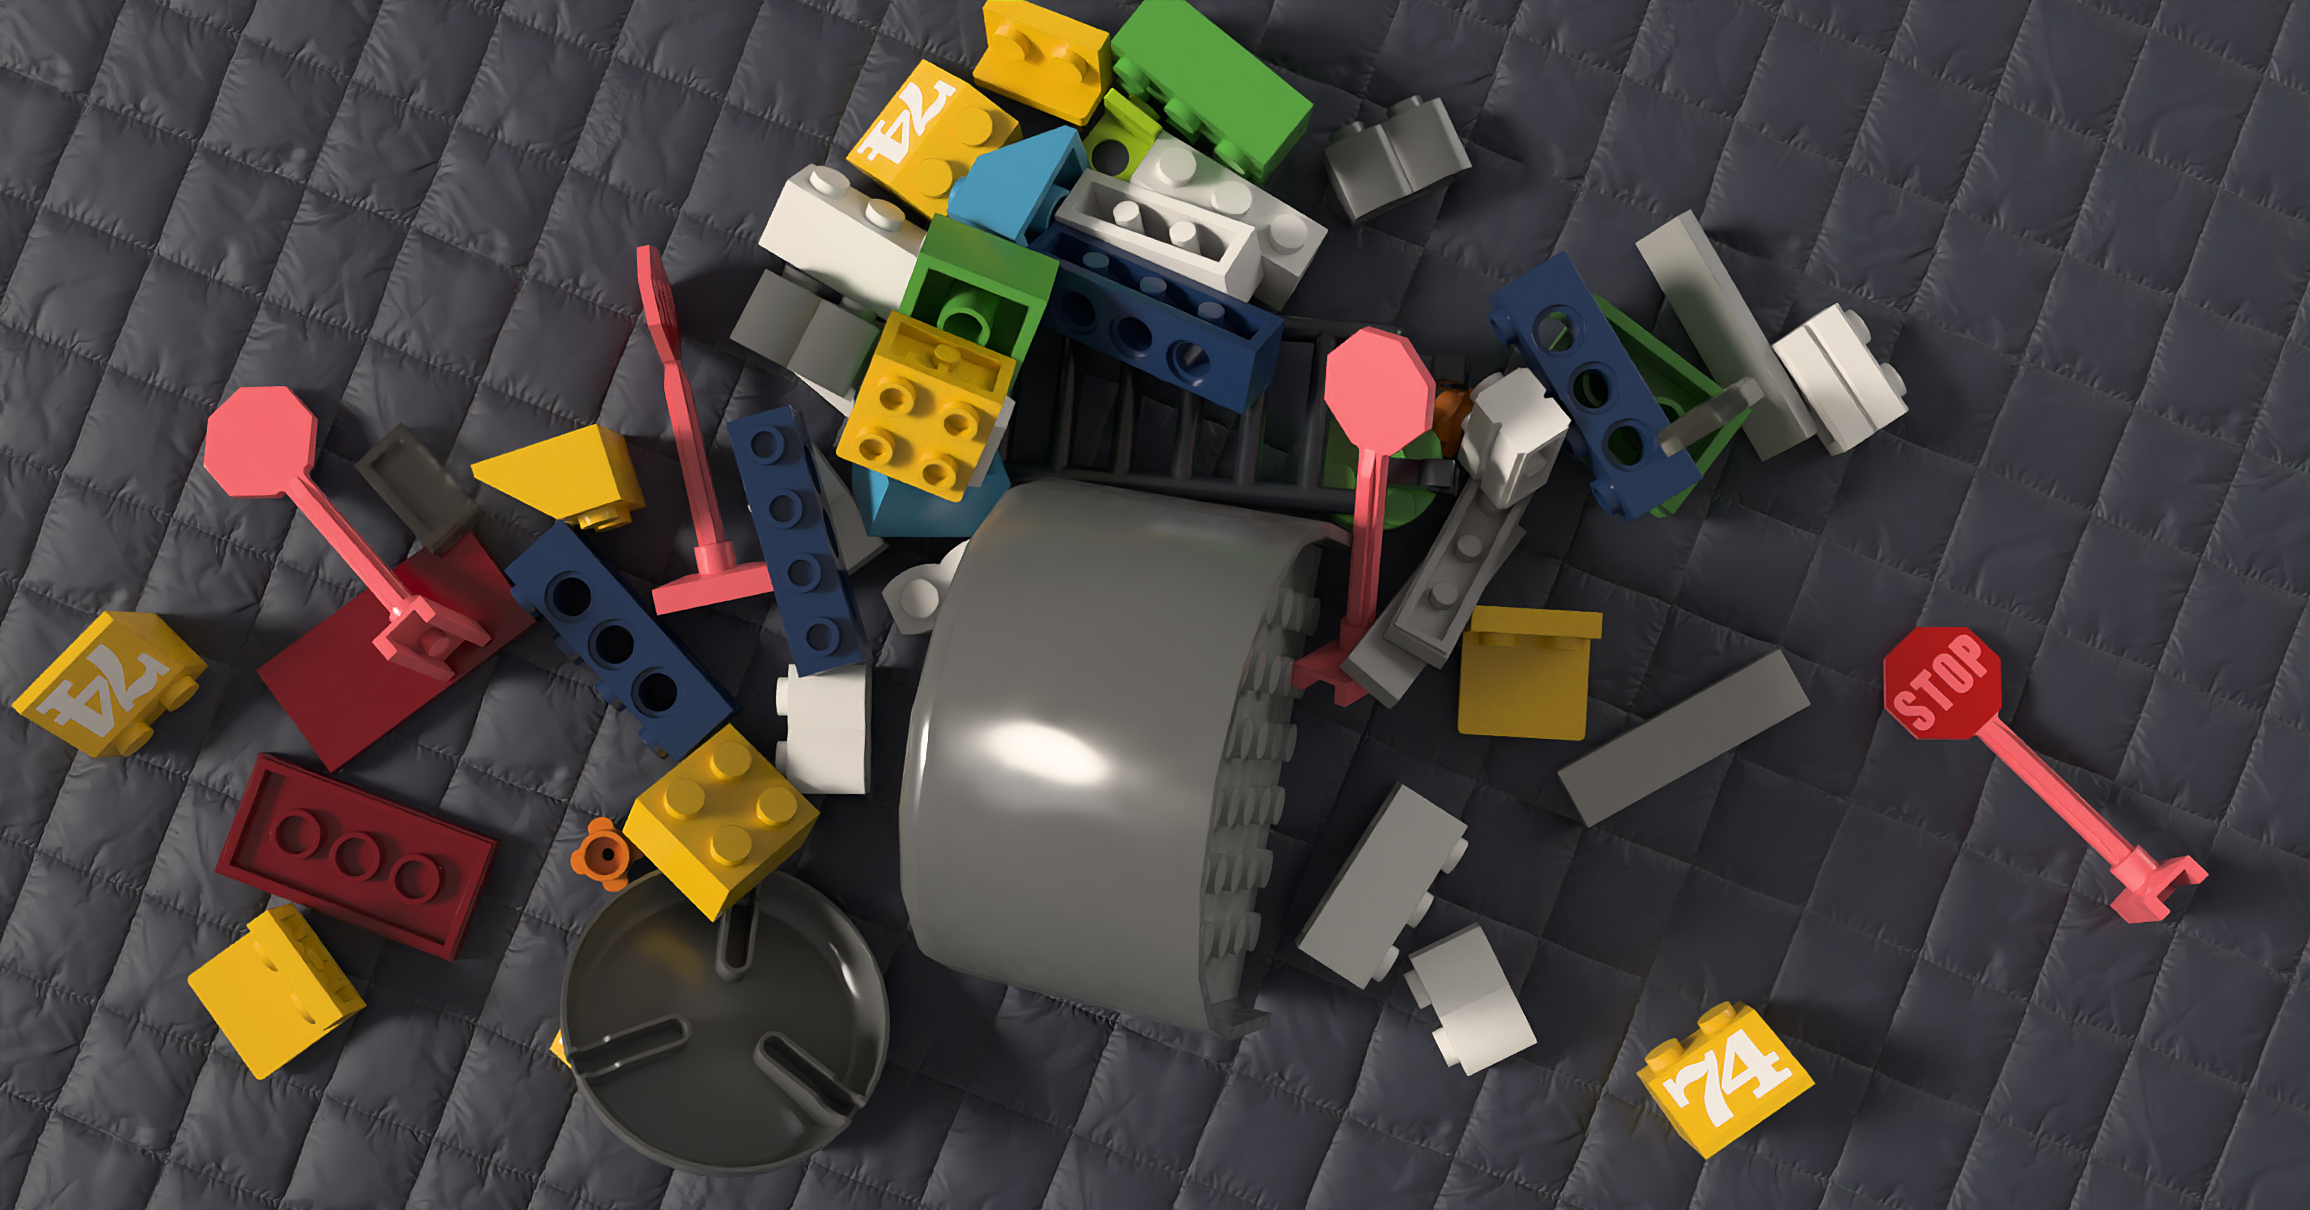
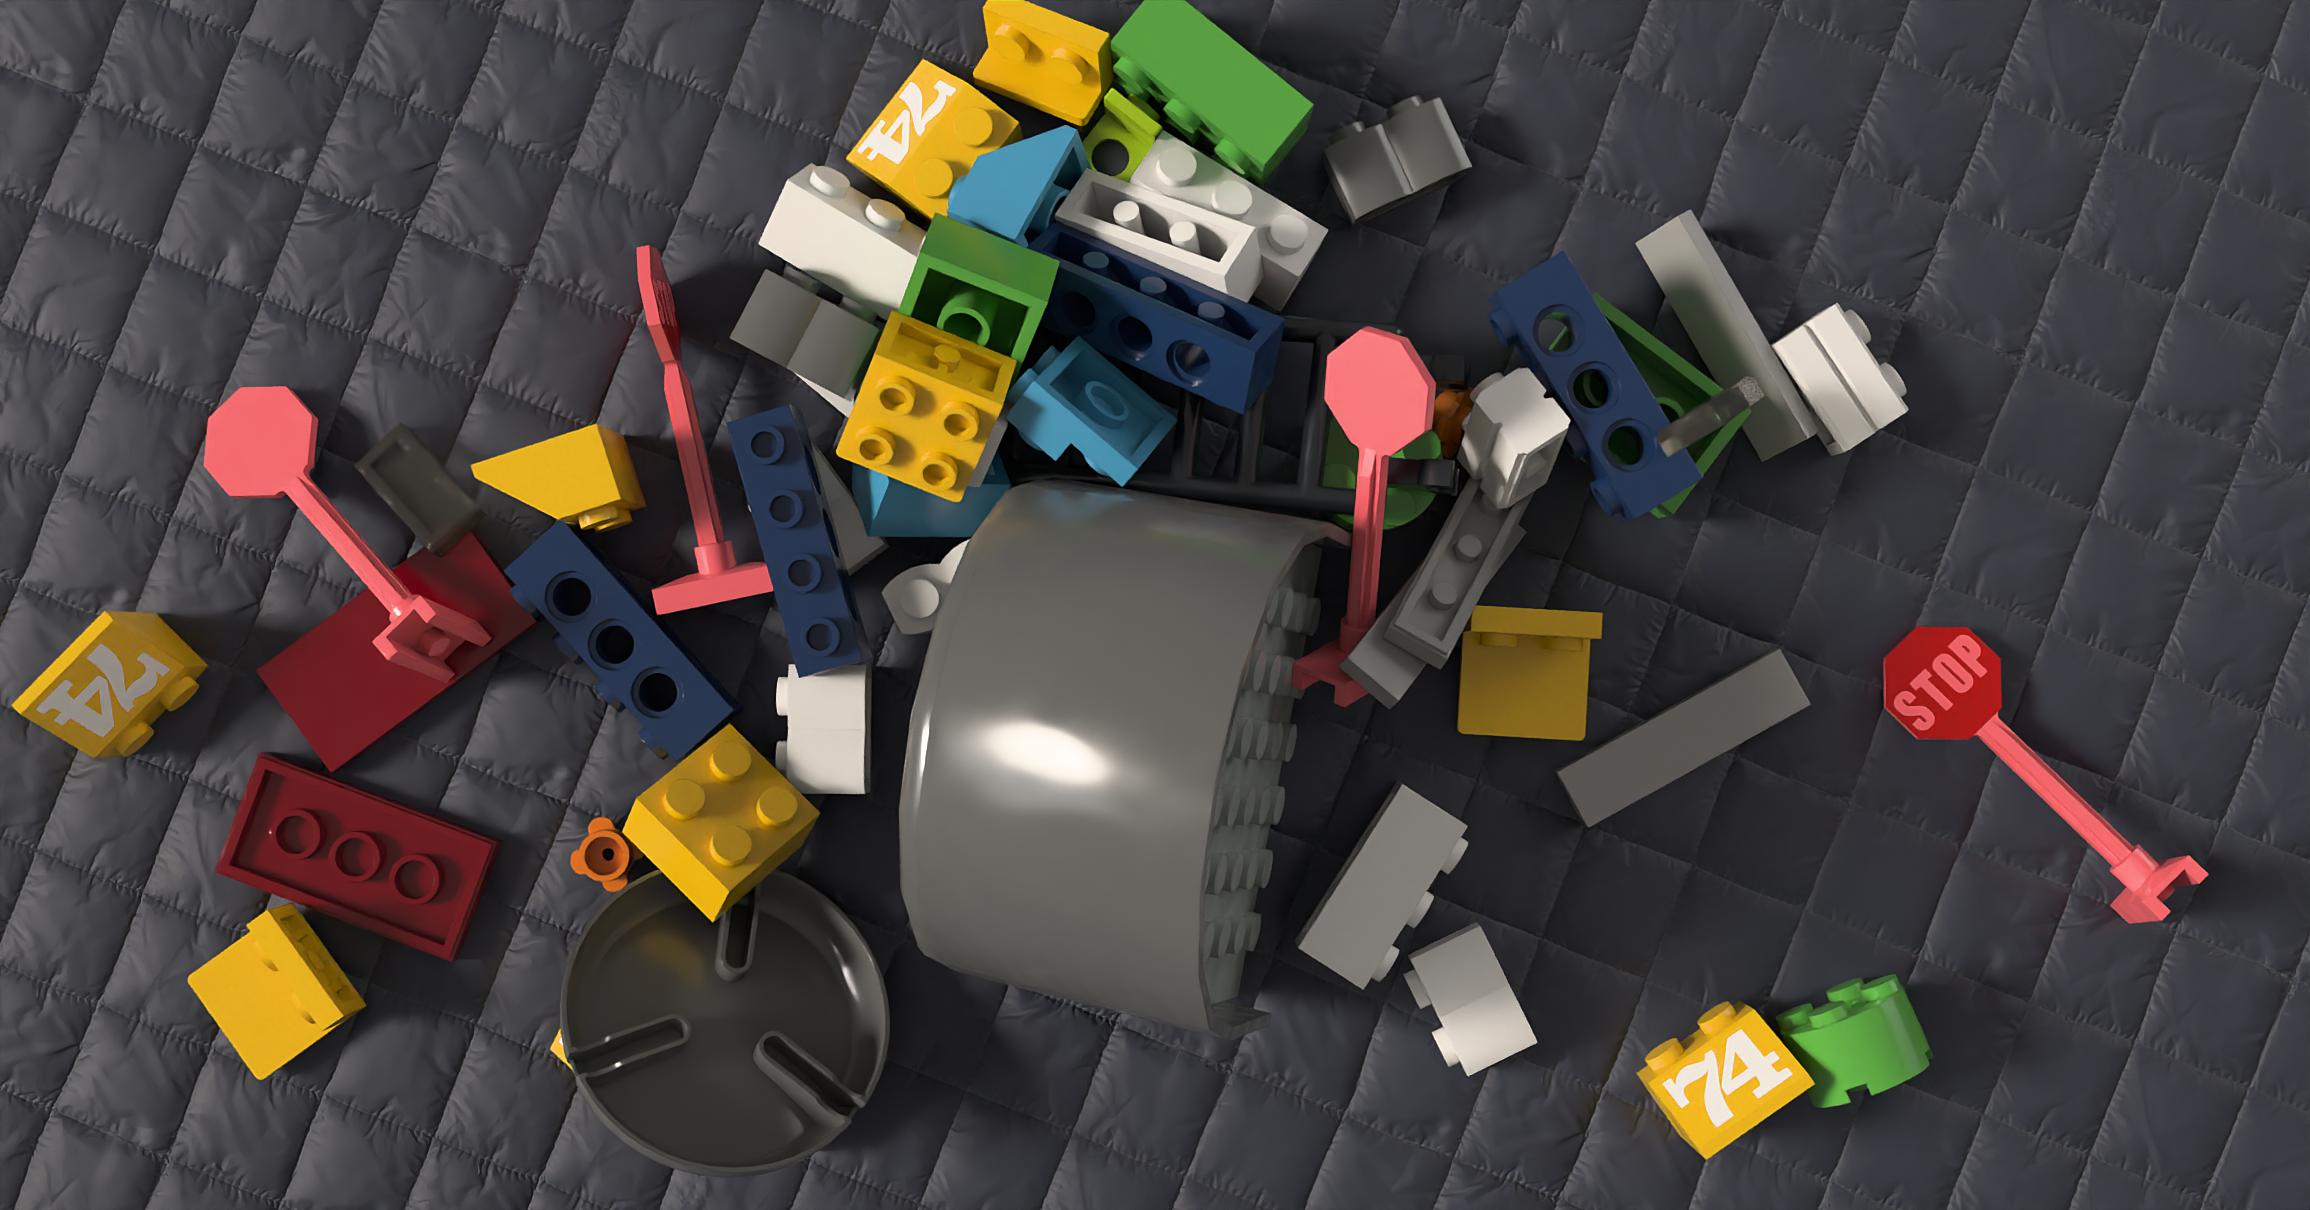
(1088, 404): none -> dark azure plate
(1856, 1040): none -> bright green brick

